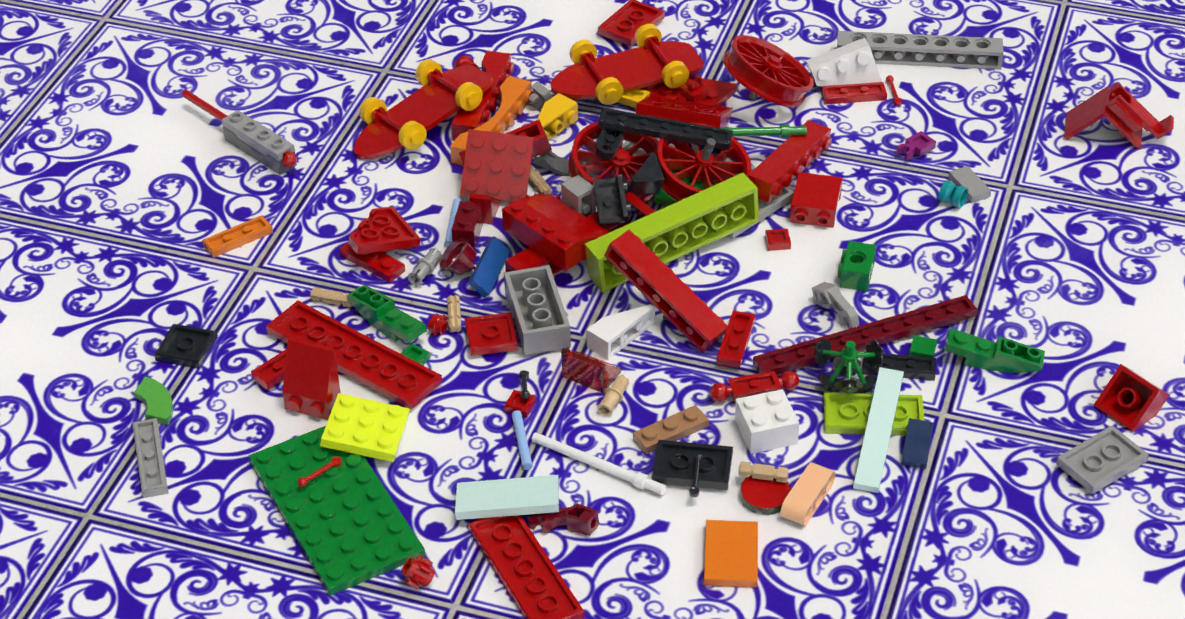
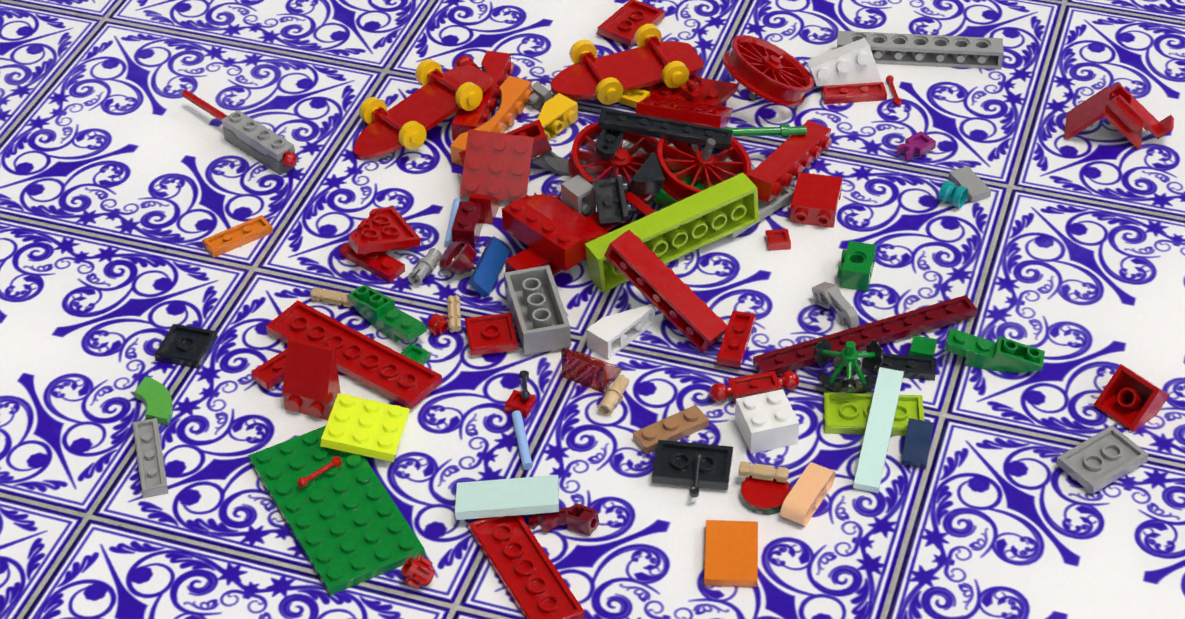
(538, 182): tan axle -> none
(638, 479): white bar -> none

